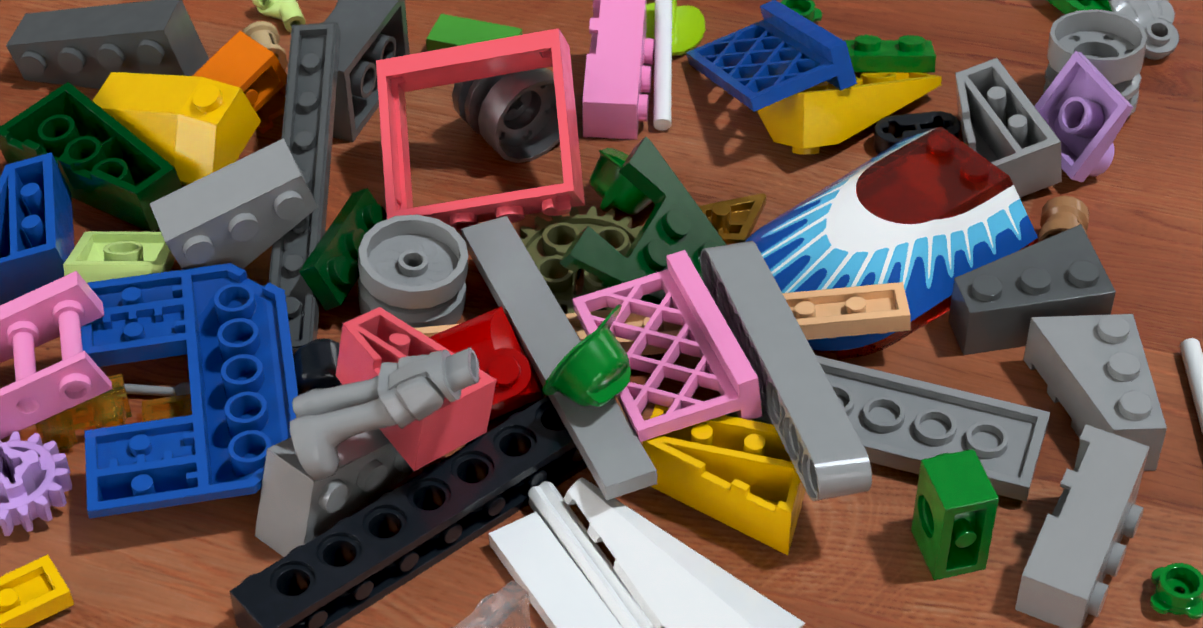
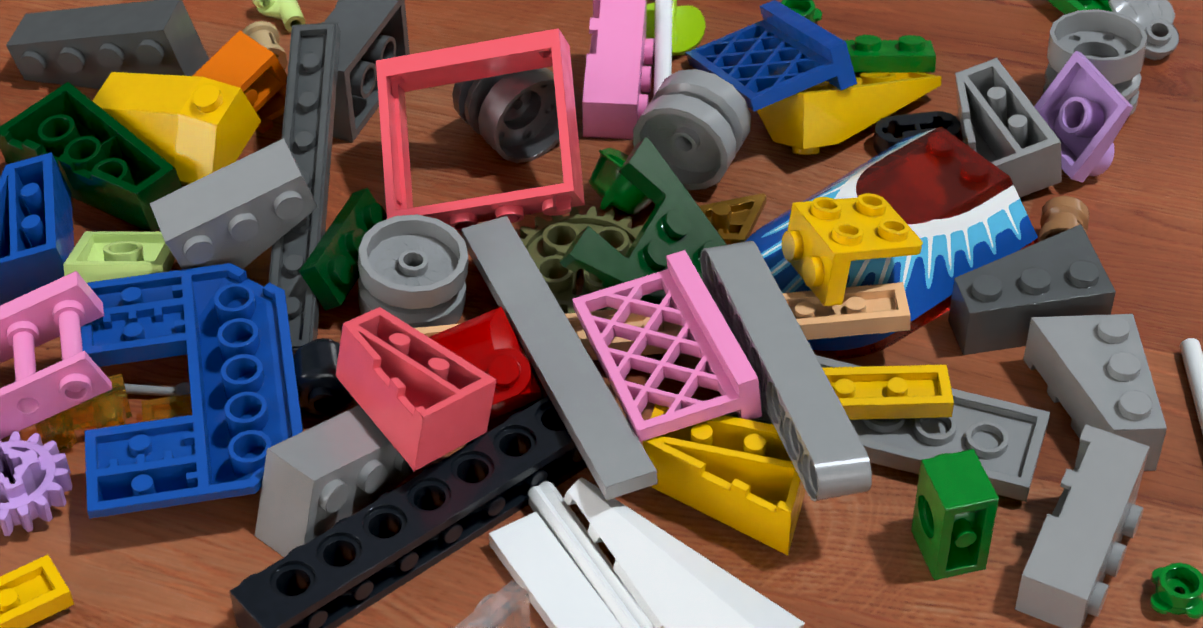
(395, 397): light grey piece -> none
(458, 31): bright green tile -> none
(593, 369): green piece -> none
(695, 126): none -> light grey wheel
(833, 232): none -> yellow bracket
(893, 391): none -> yellow plate

